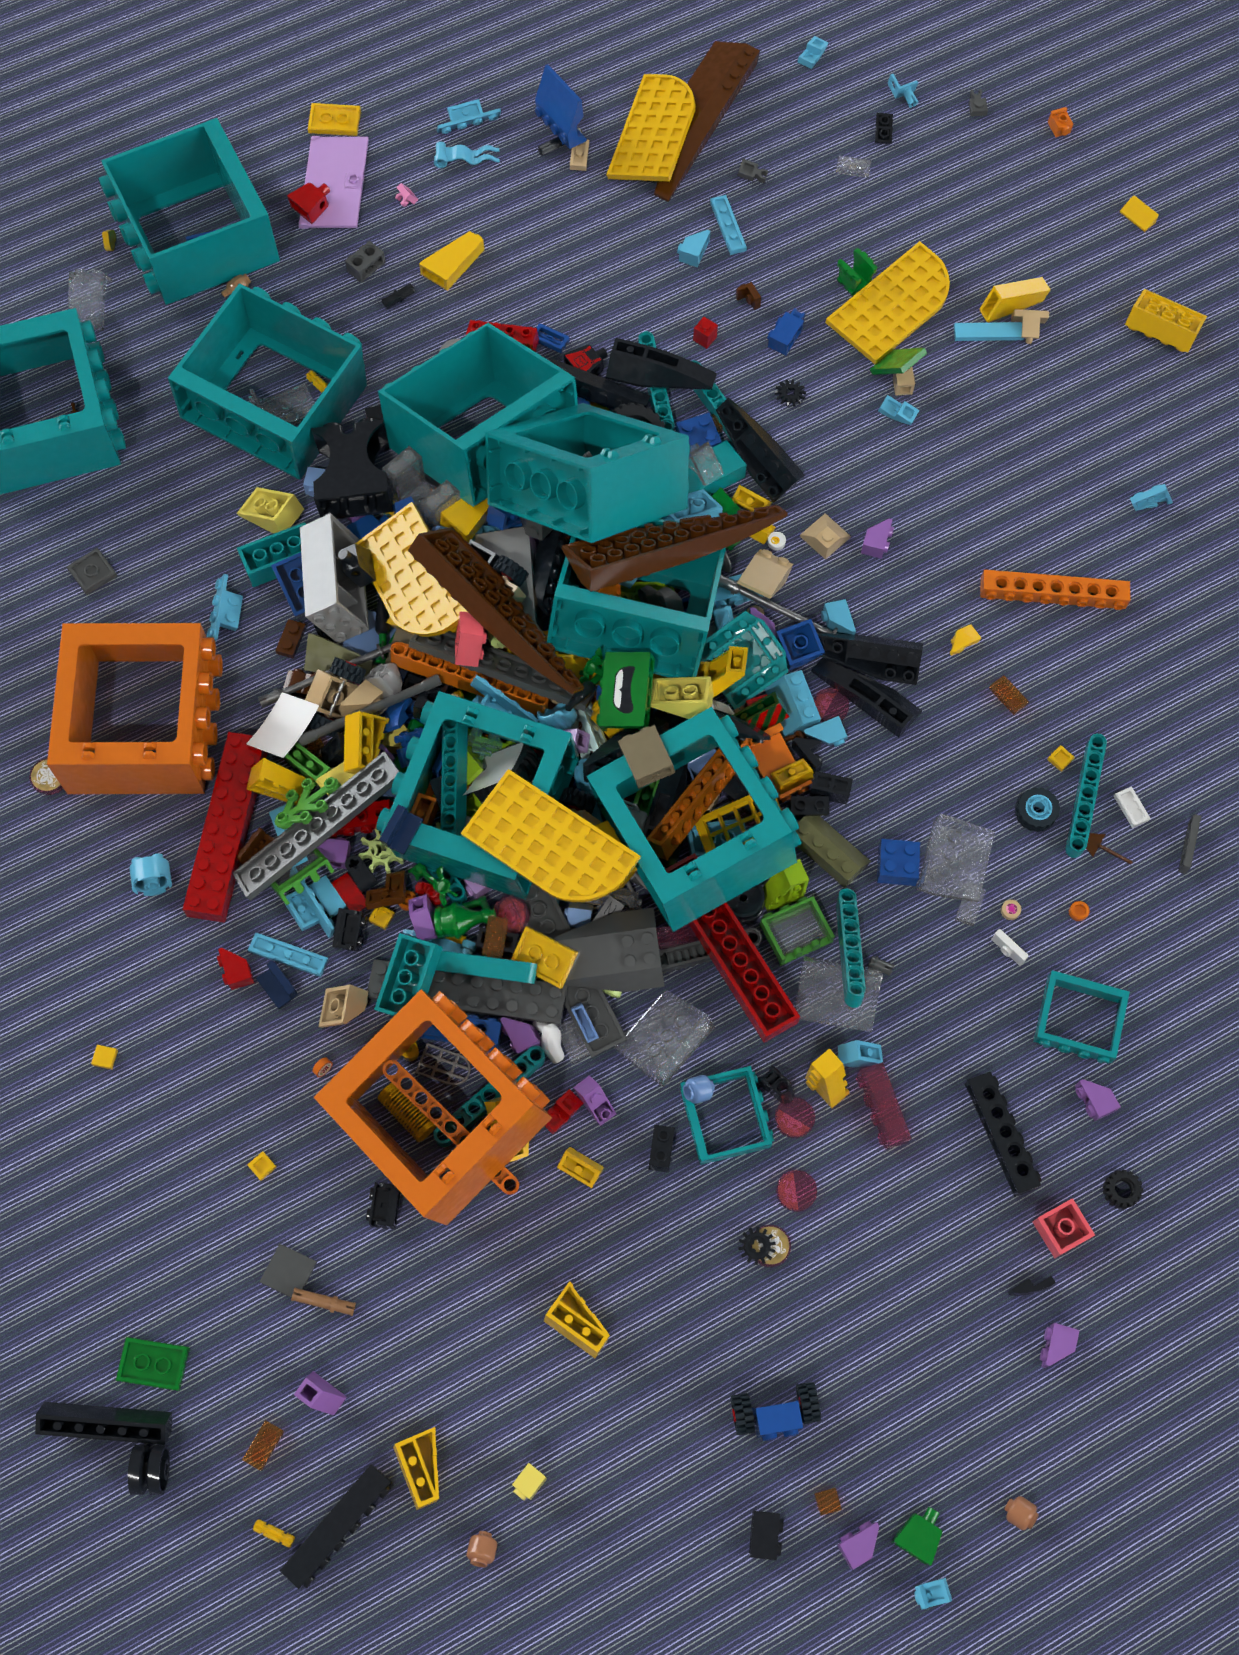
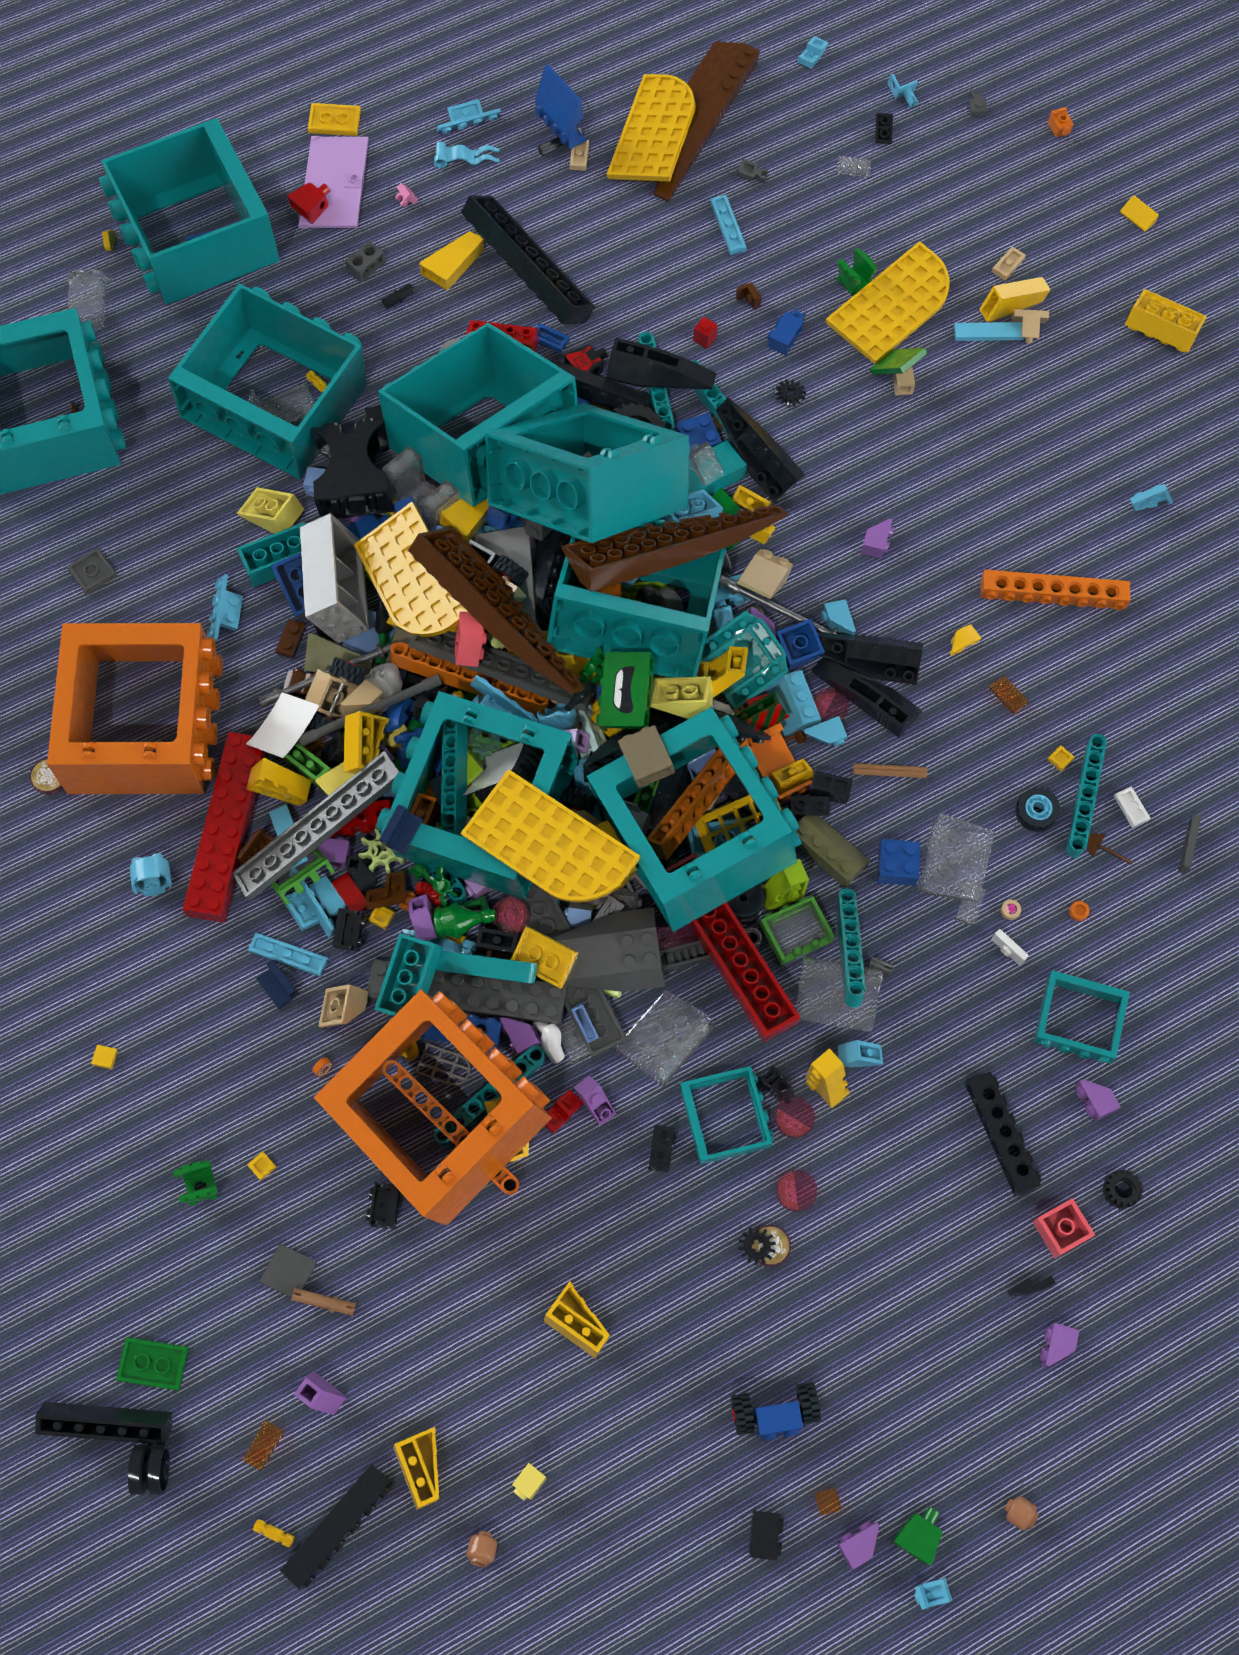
(193, 1175): none -> green piece
(232, 284): medium nougat plant -> none
(236, 969): red slope -> none
(289, 816): bright green plant -> none
(357, 564): black torso -> none
(387, 1095): yellow piece -> none
(495, 937): clear orange plate -> none
(527, 259): none -> black brick
(580, 1167): yellow slope -> none
(694, 248): medium azure slope -> none
(698, 1089): medium blue head -> none
(776, 541): white tile -> none
(805, 749): black slope -> none
(825, 536): tan slope -> none
(884, 1106): clear pink brick -> none
(889, 770): none -> medium nougat axle
(900, 412): medium azure slope -> none
(1008, 263): none -> tan plate

